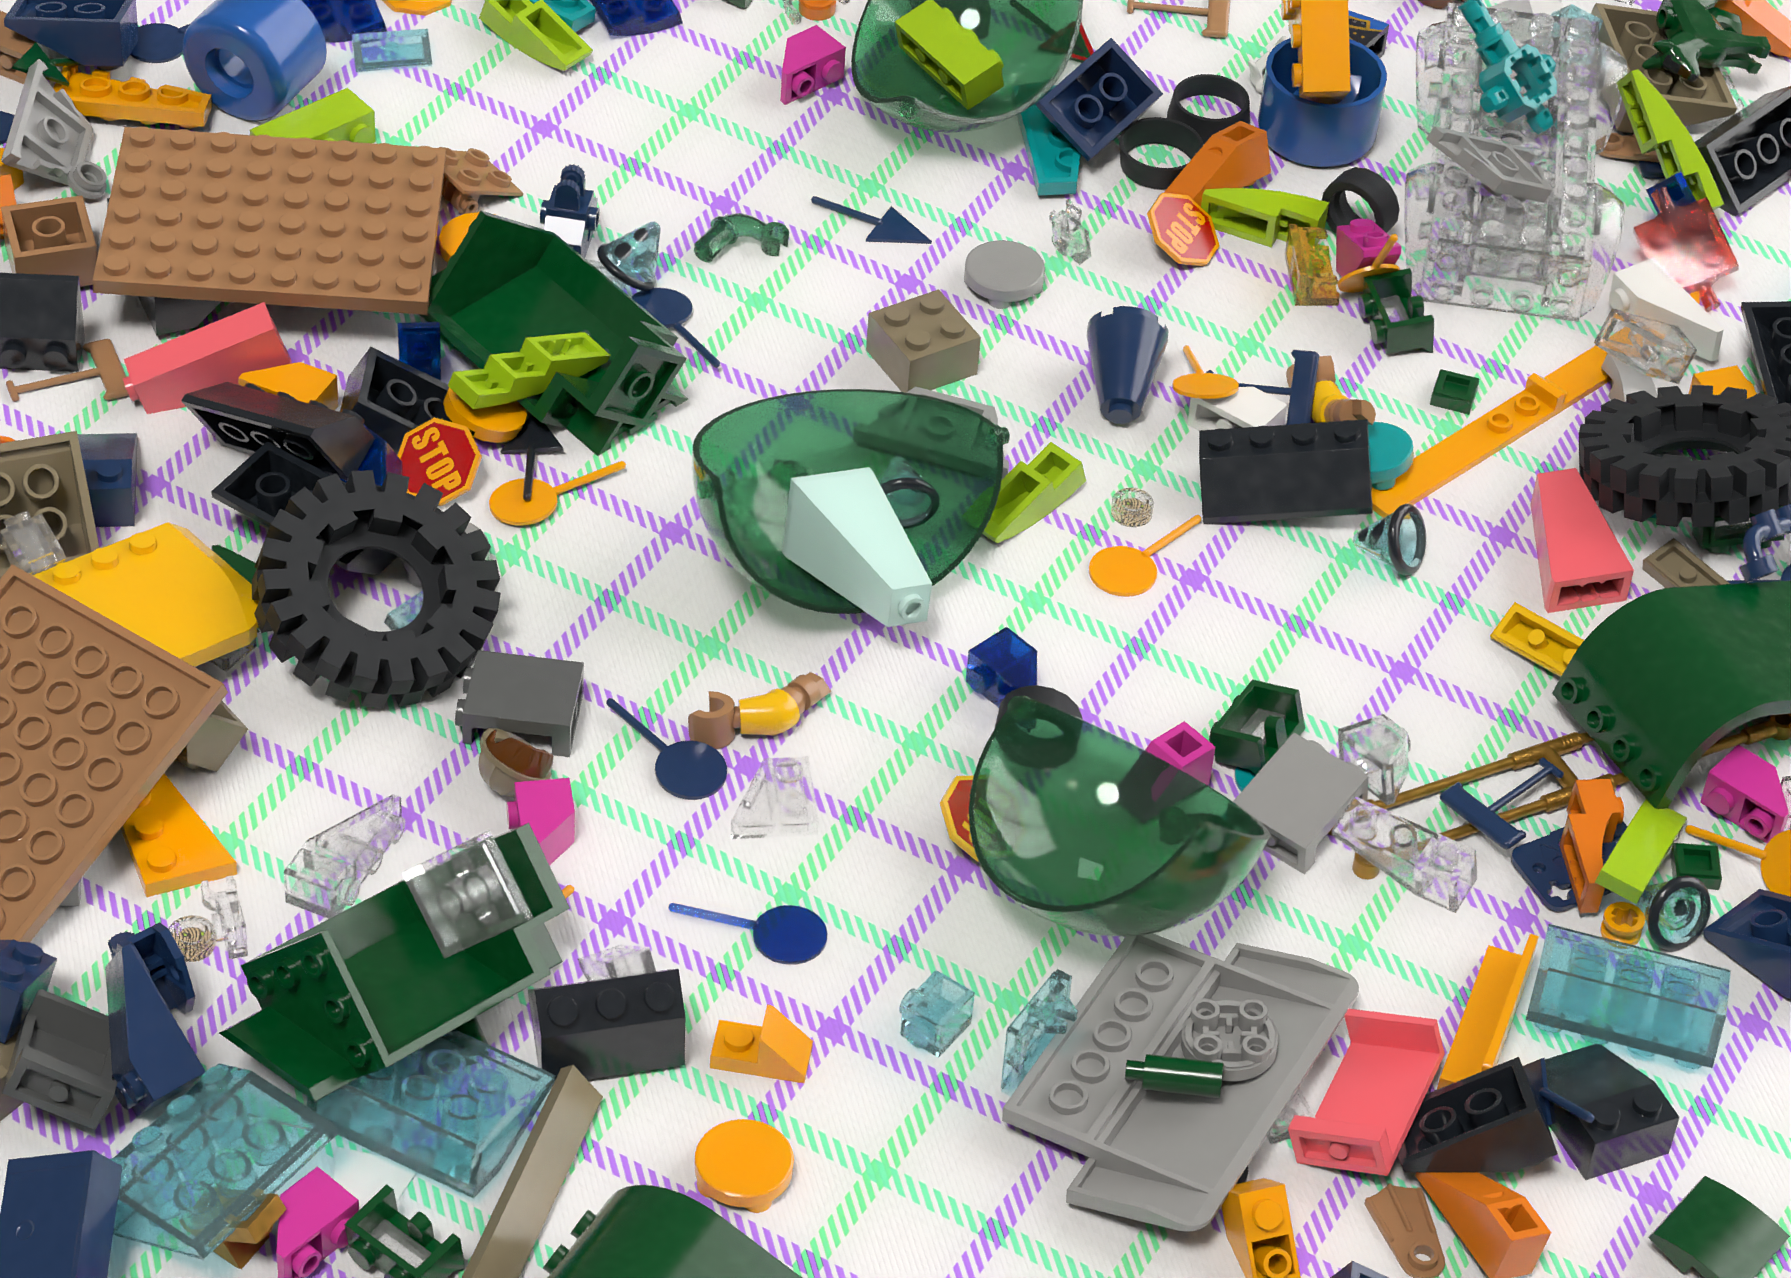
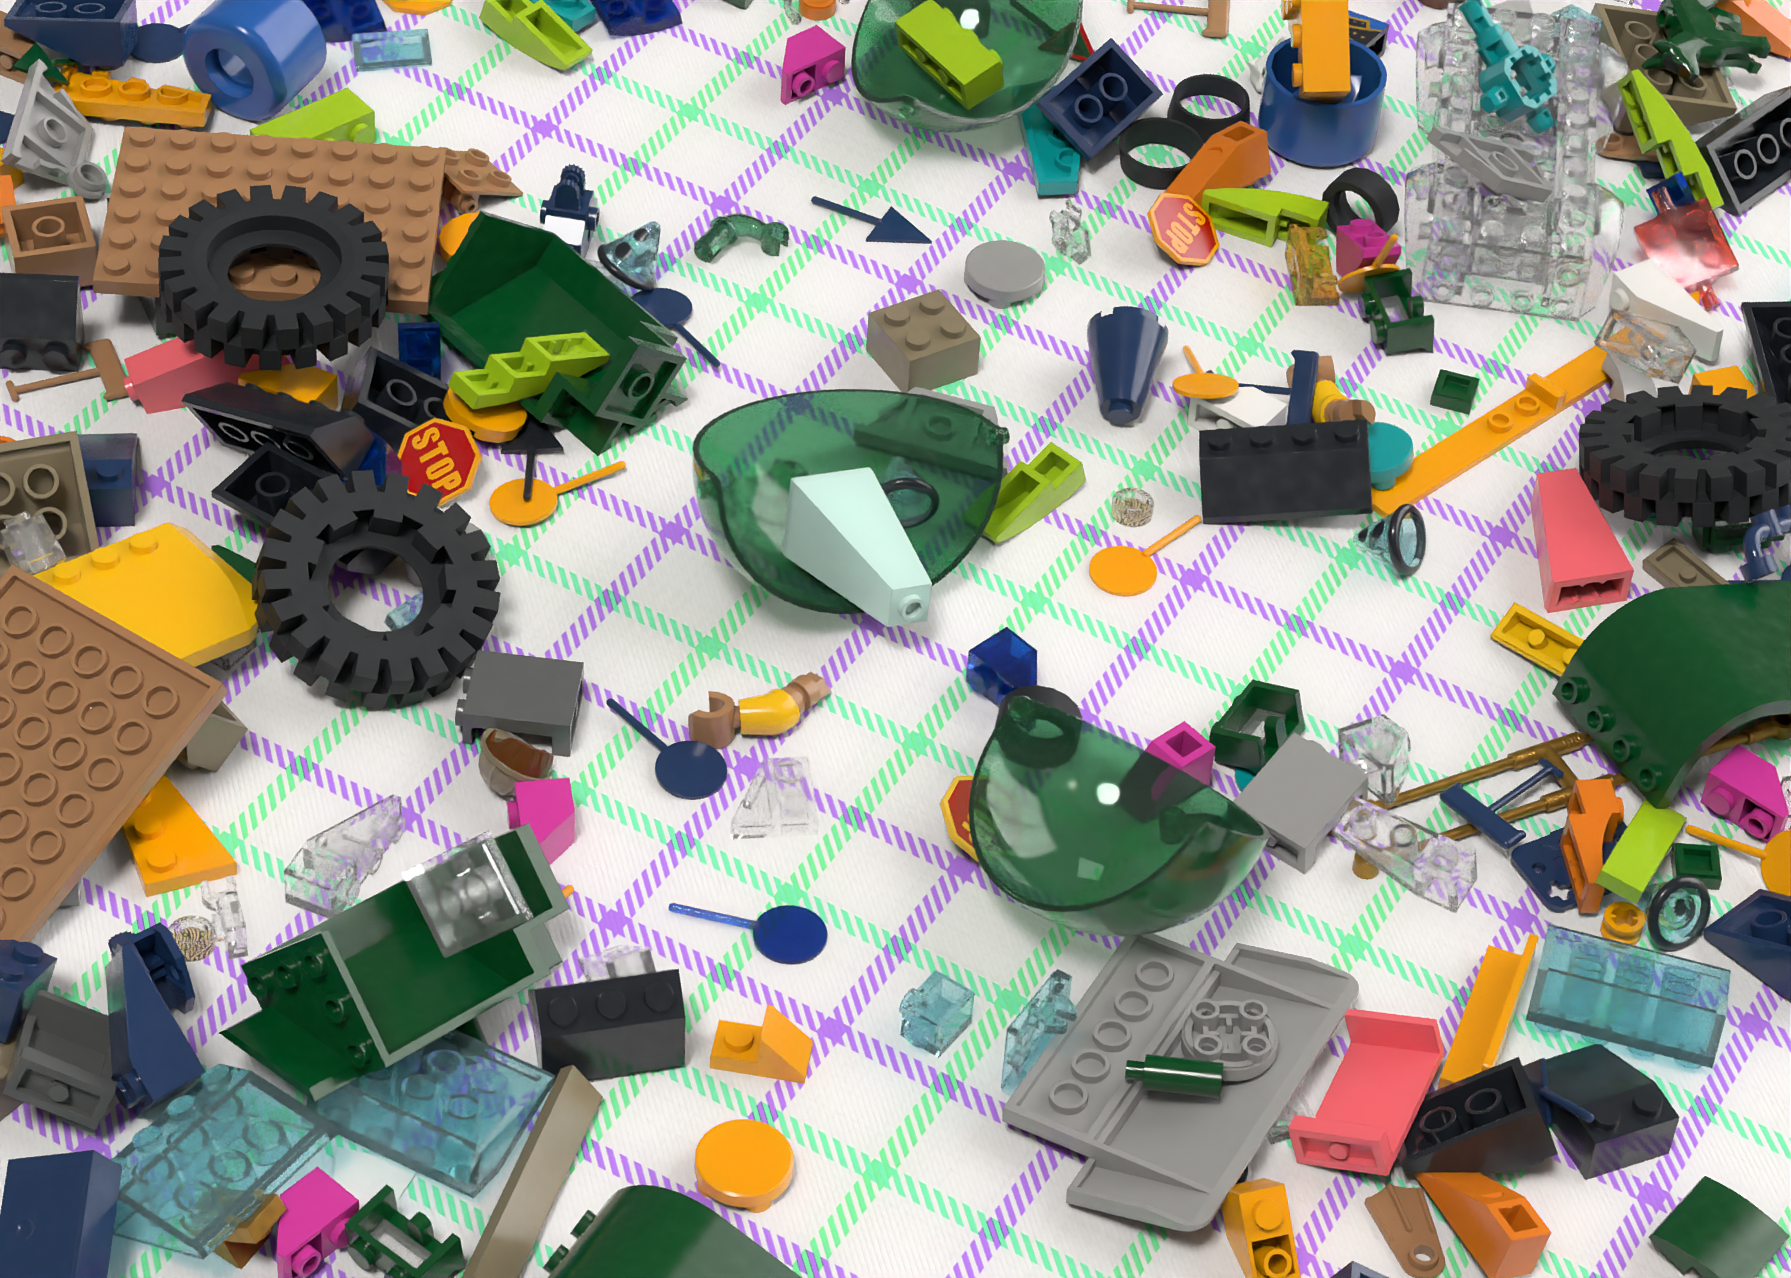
(218, 317): none -> black tyre

